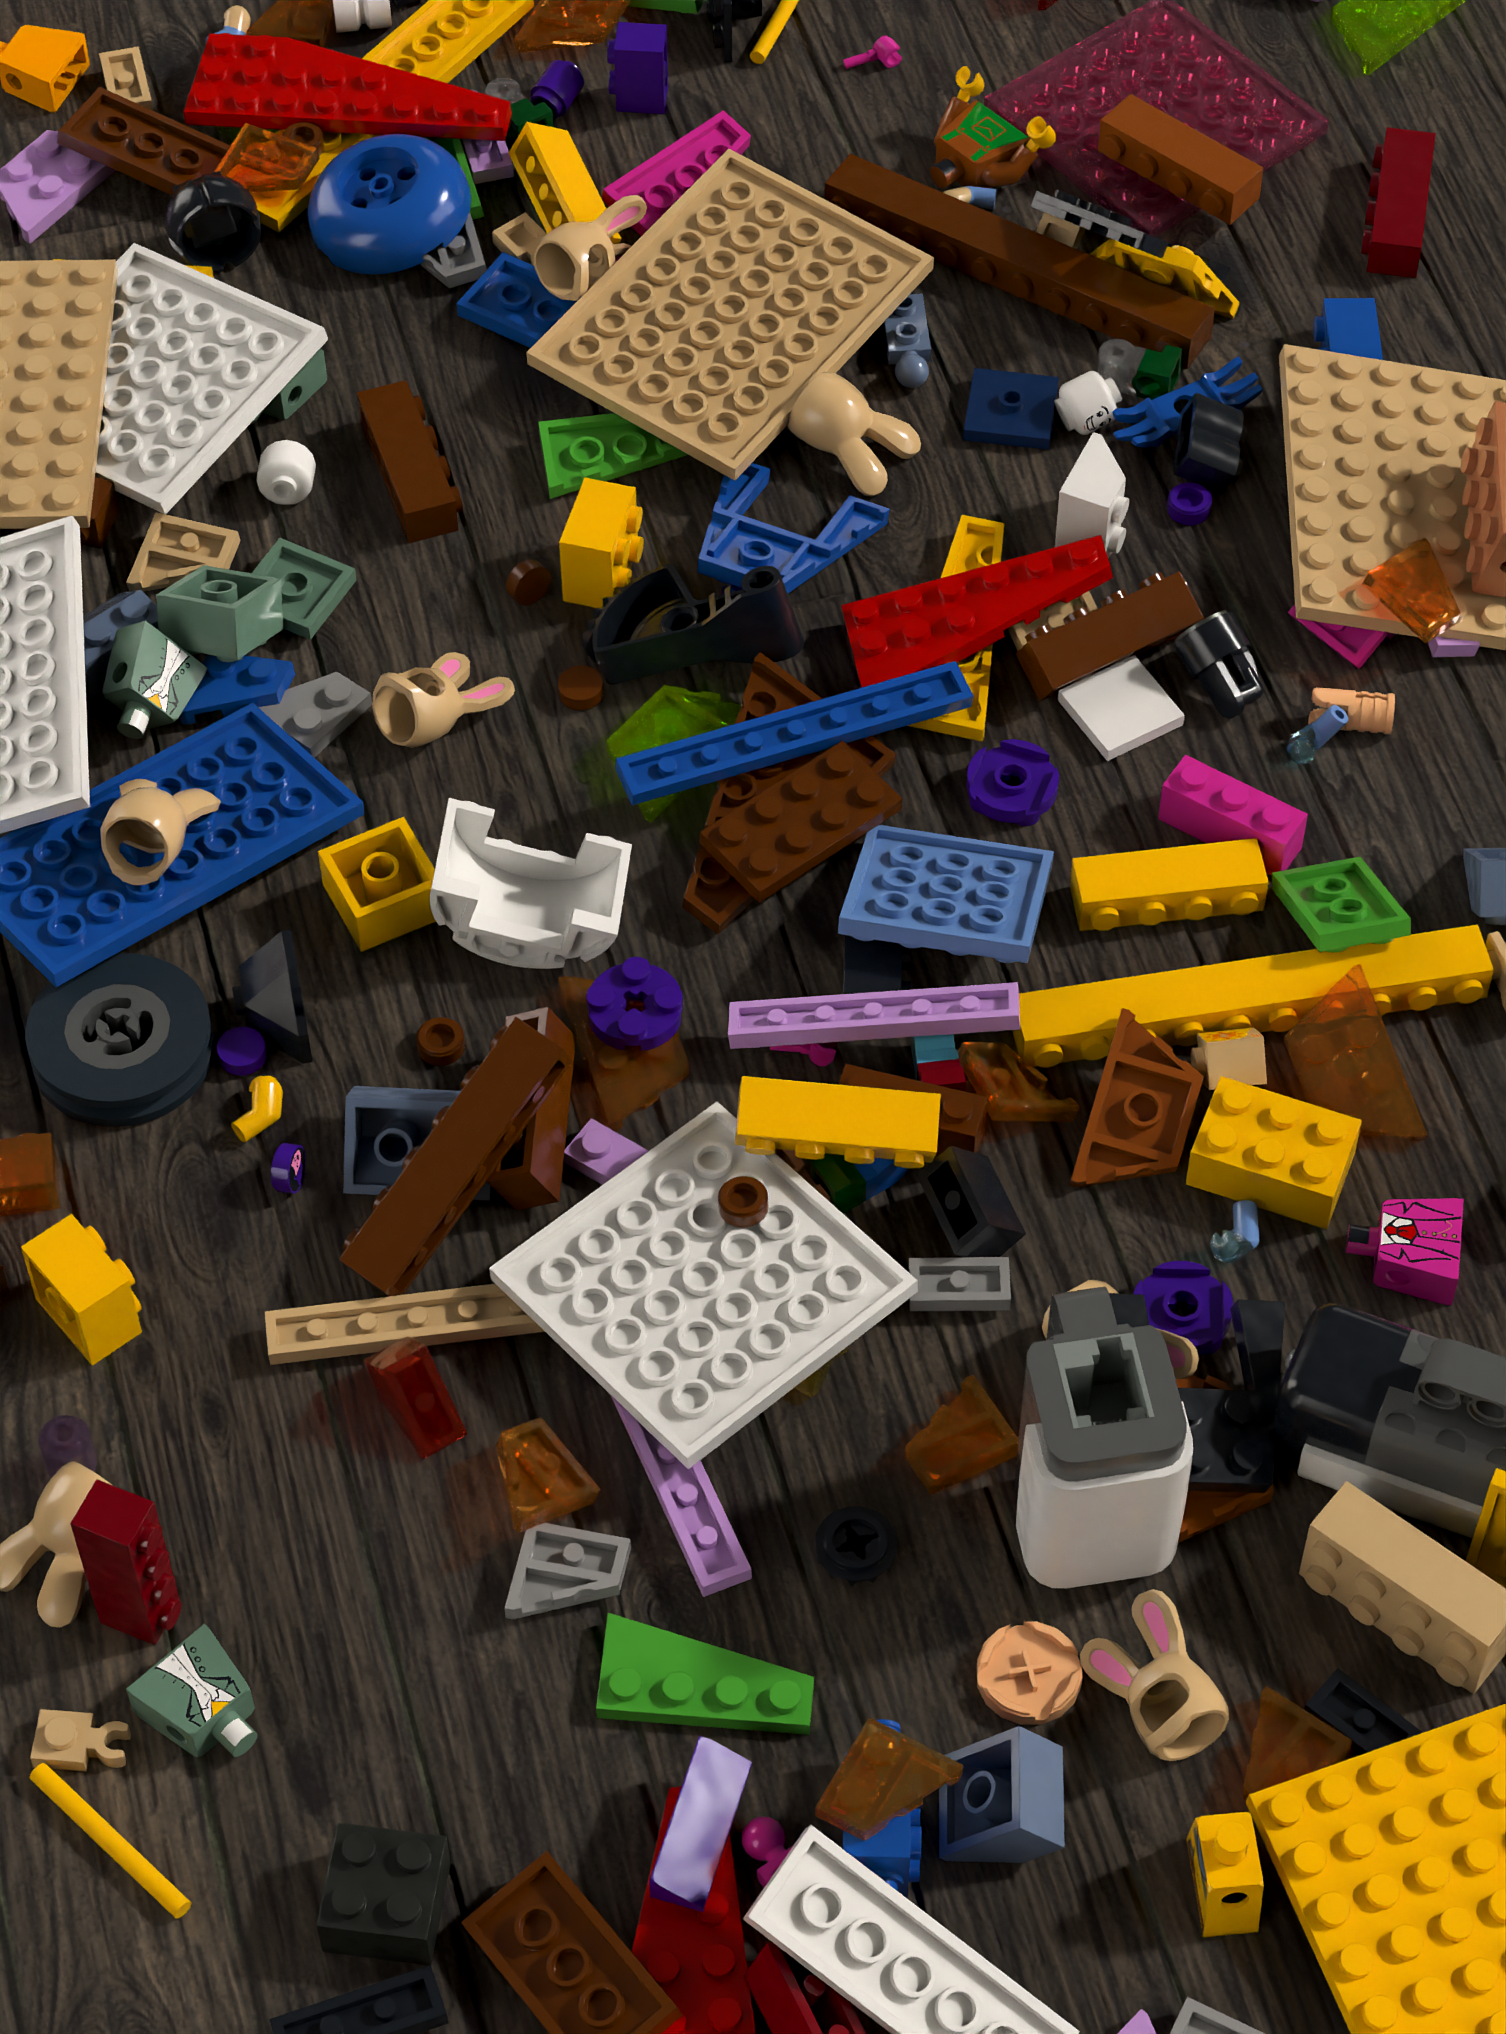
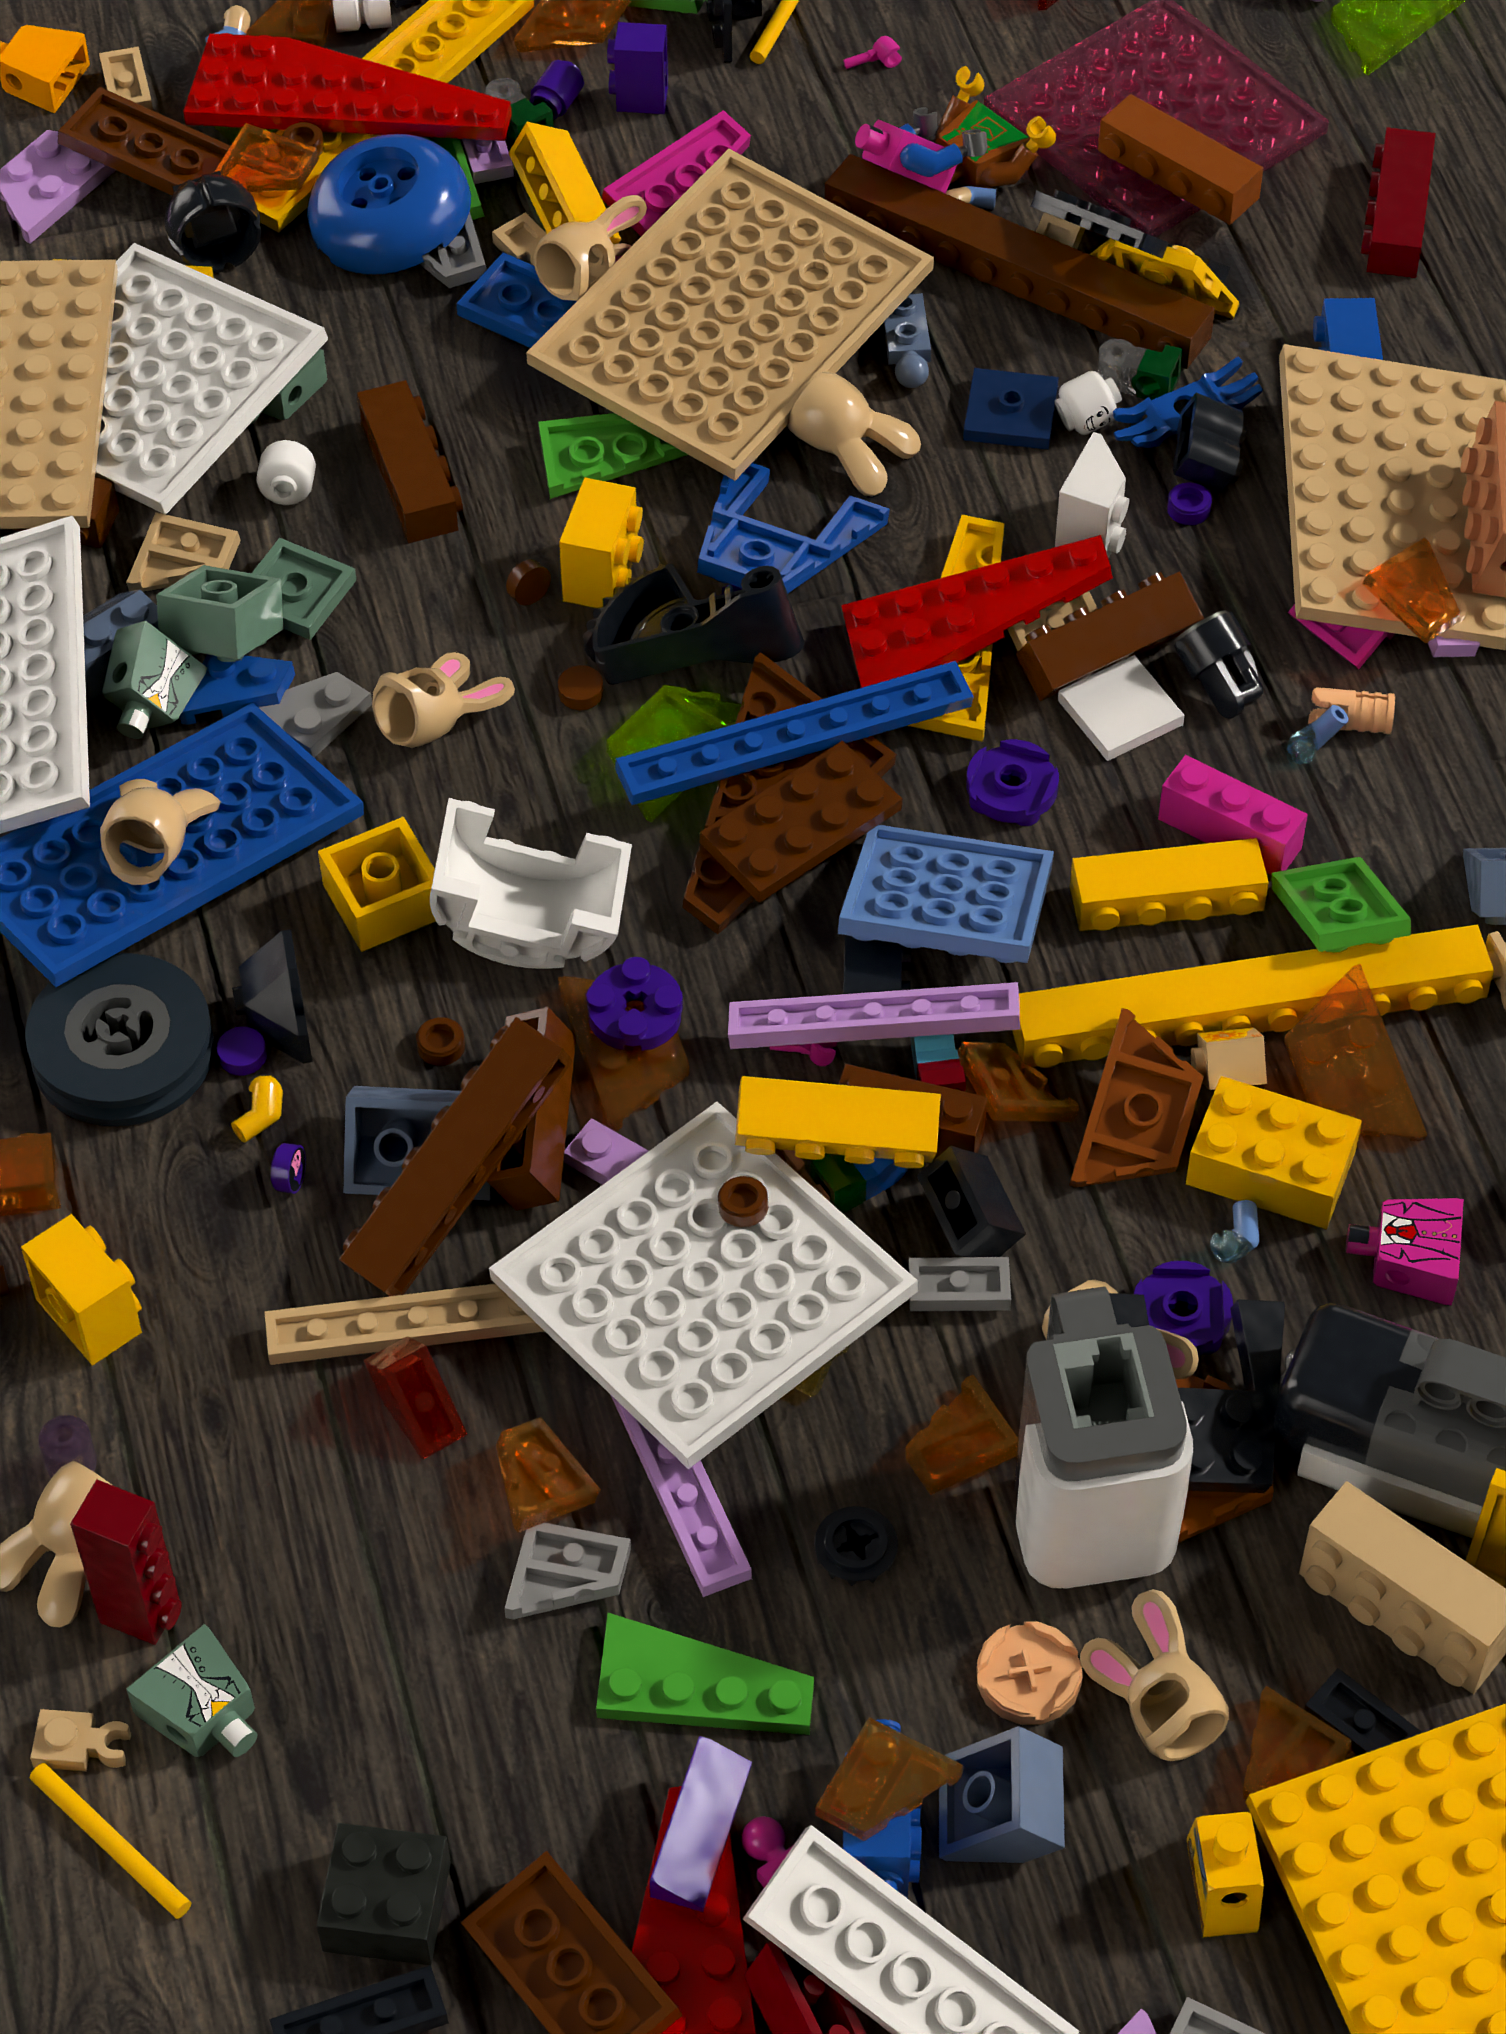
(913, 156): none -> torso

